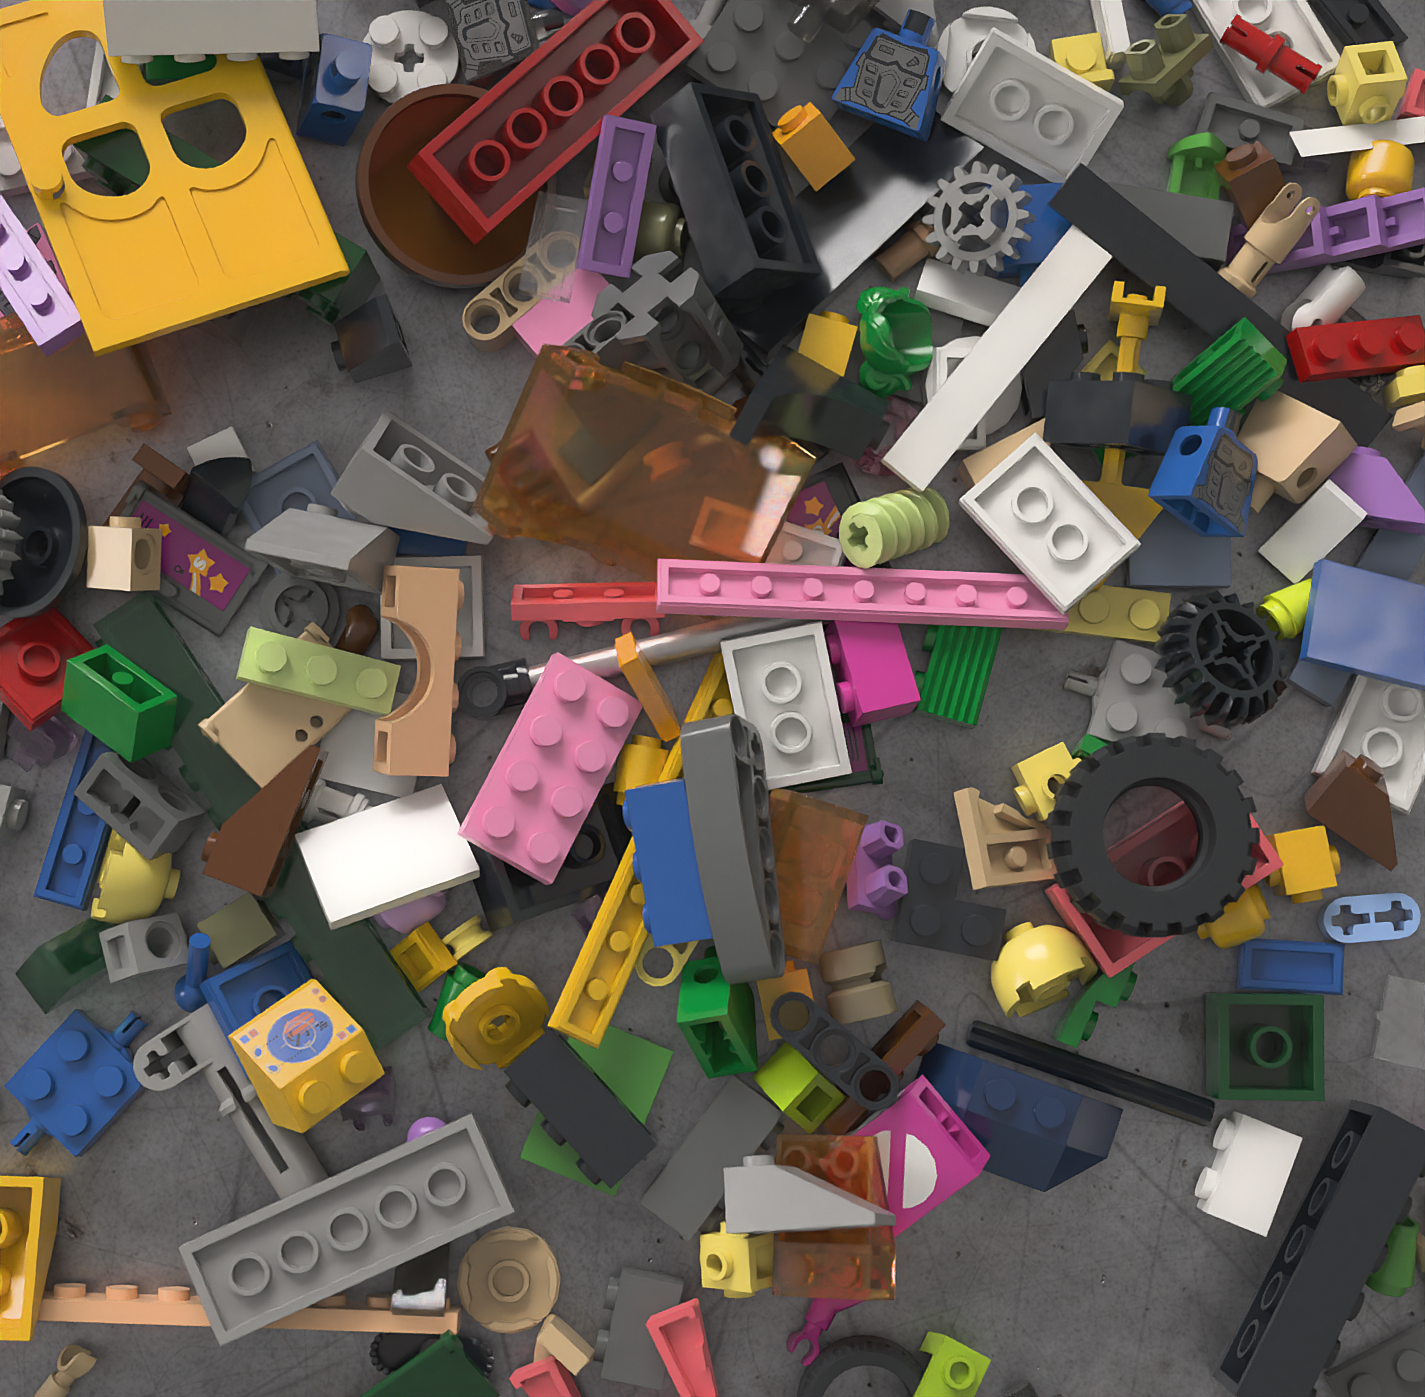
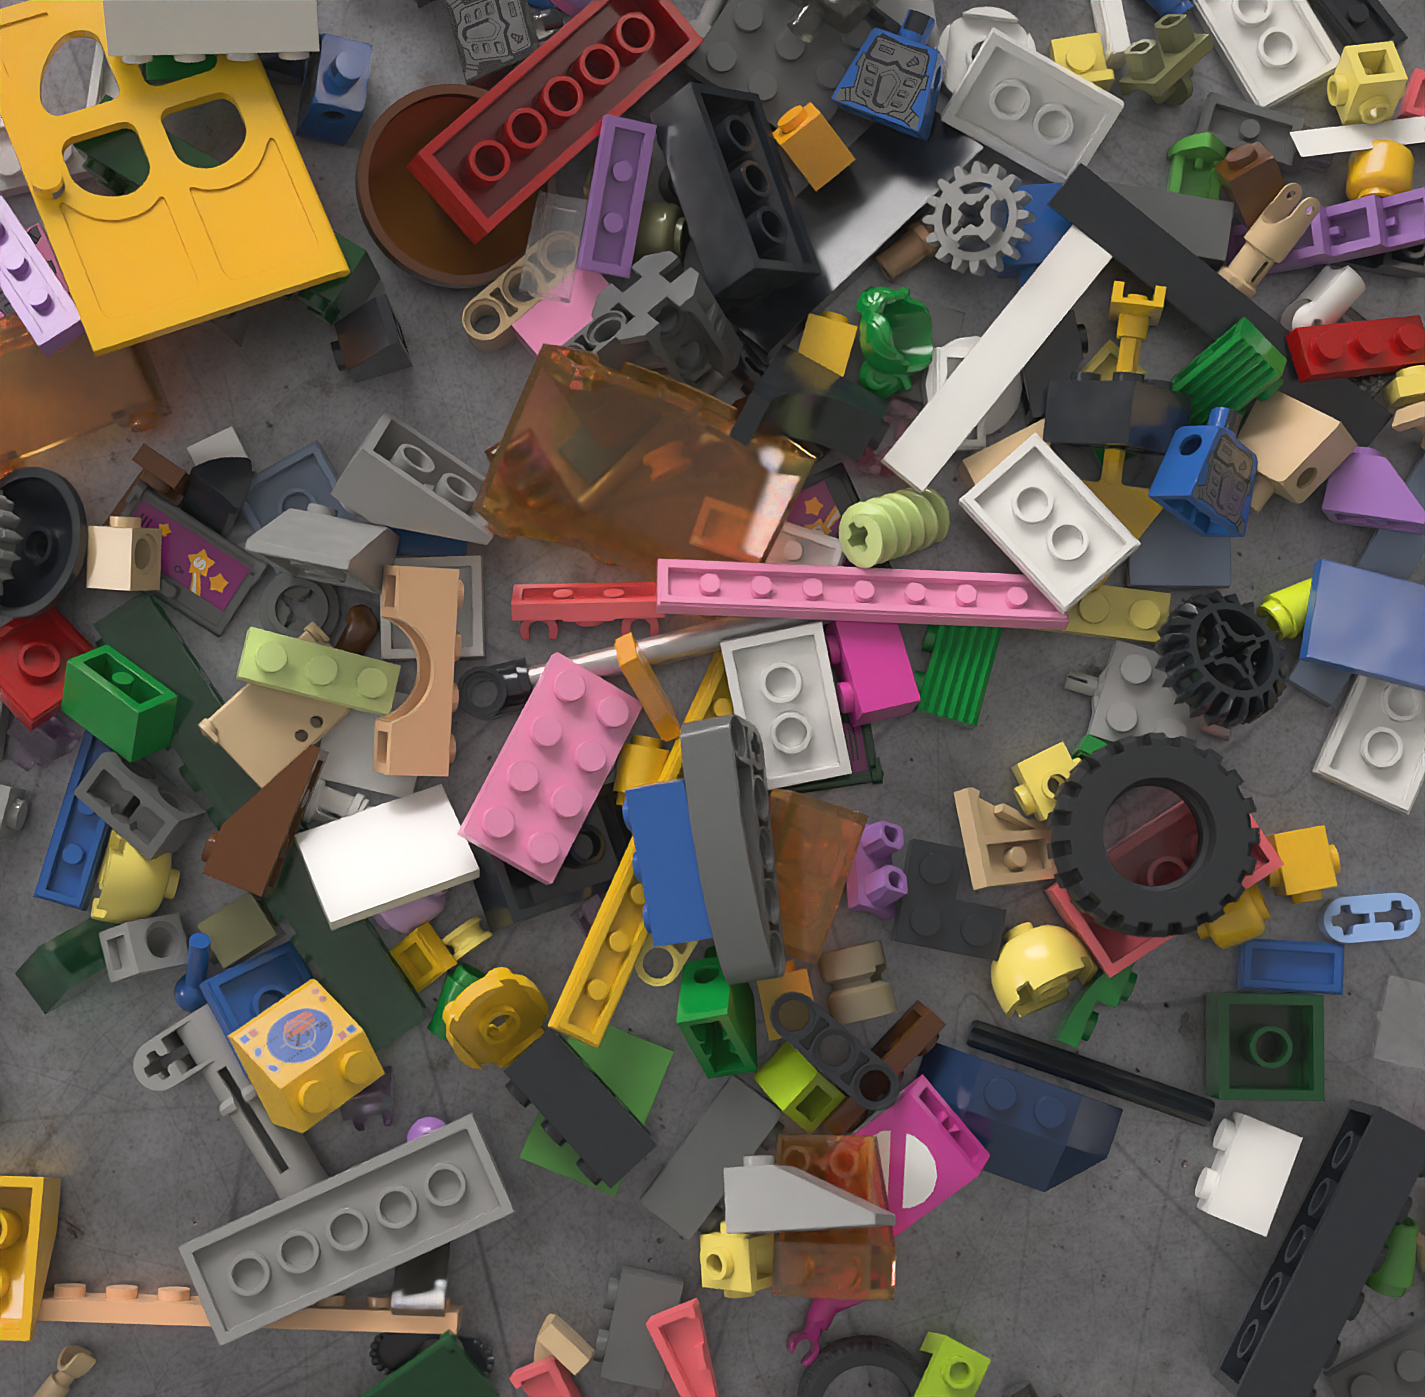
(77, 1083): blue plate -> none
(406, 32): white plate -> none
(509, 1280): tan tile -> none
(963, 295): white tile -> none
(1270, 54): red pin -> none
(1312, 531): white tile -> none
(1356, 806): reddish brown slope -> none

